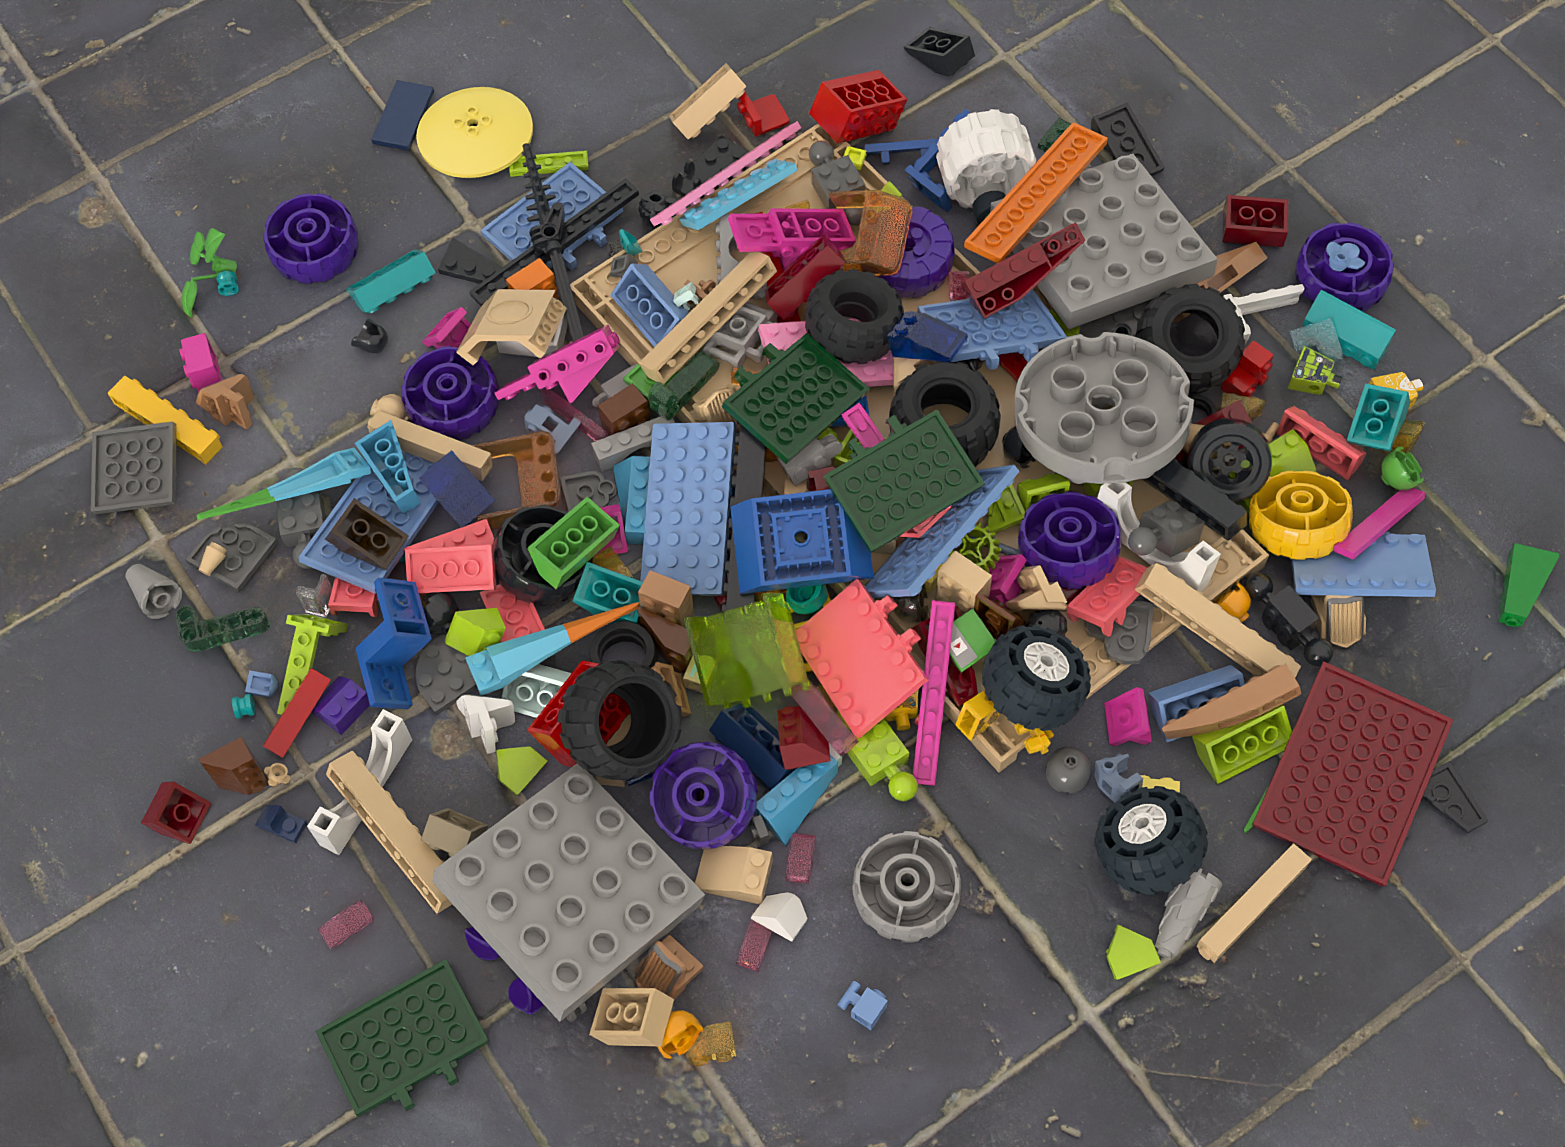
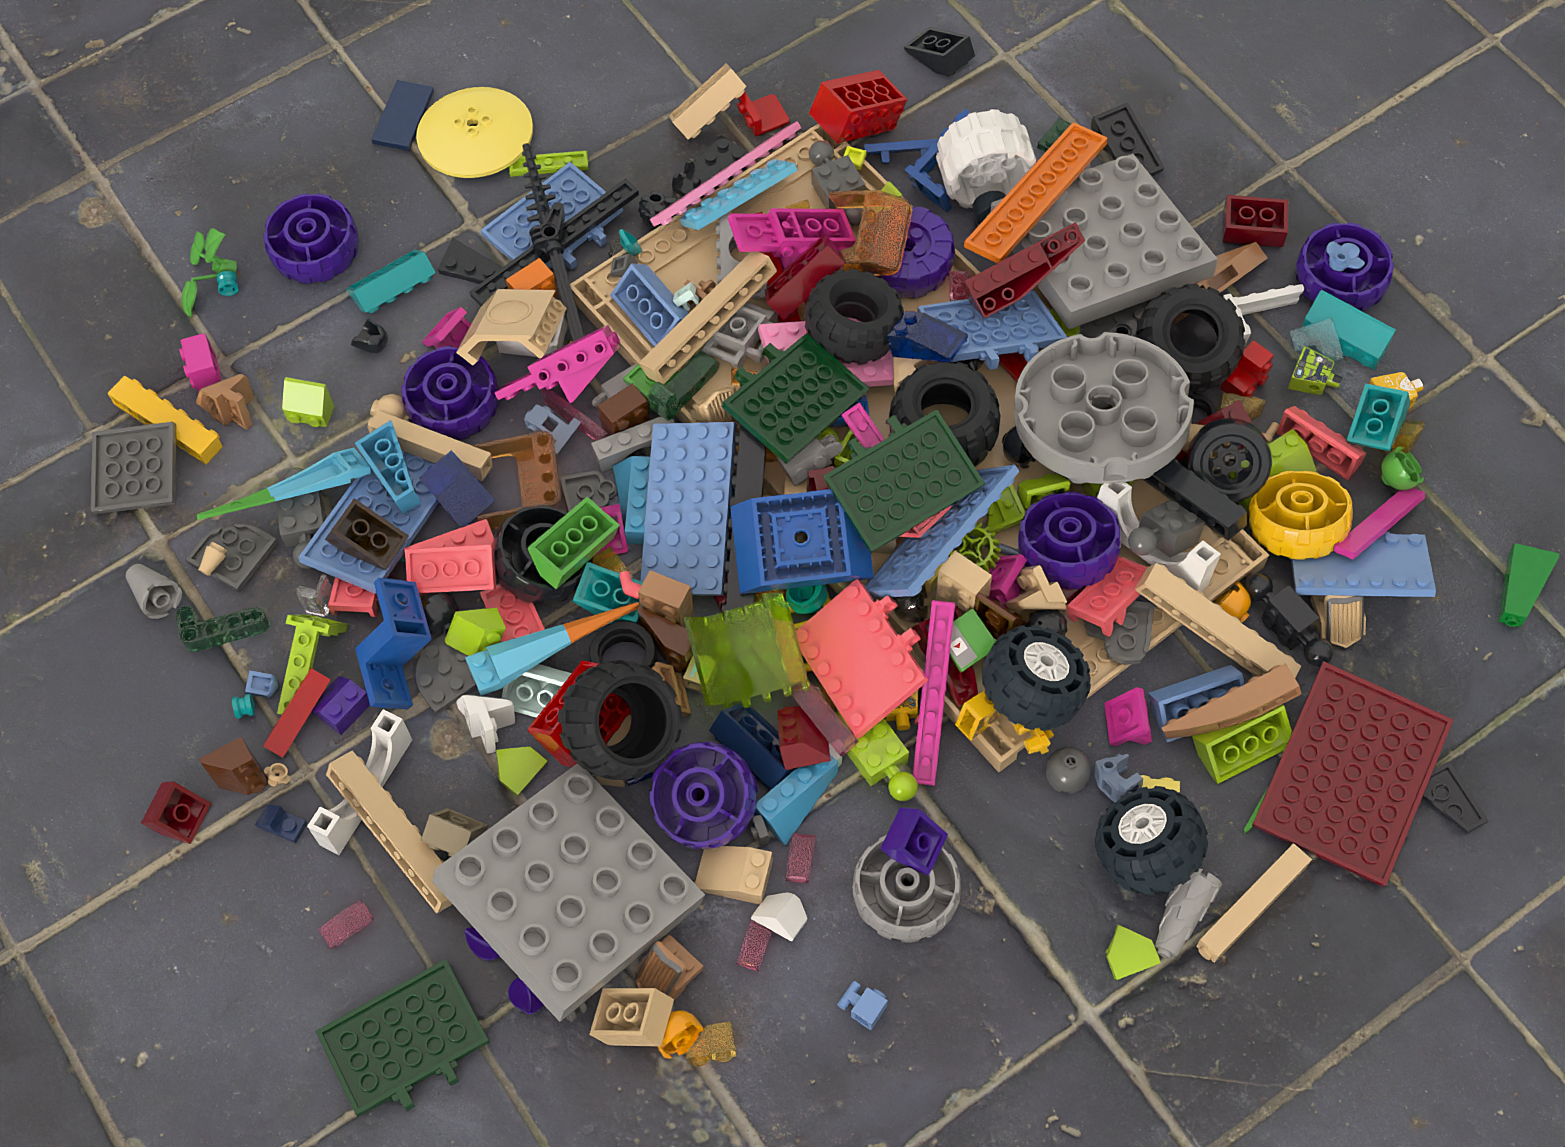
(307, 402): none -> slope
(629, 587): none -> coral arm
(914, 840): none -> dark purple slope

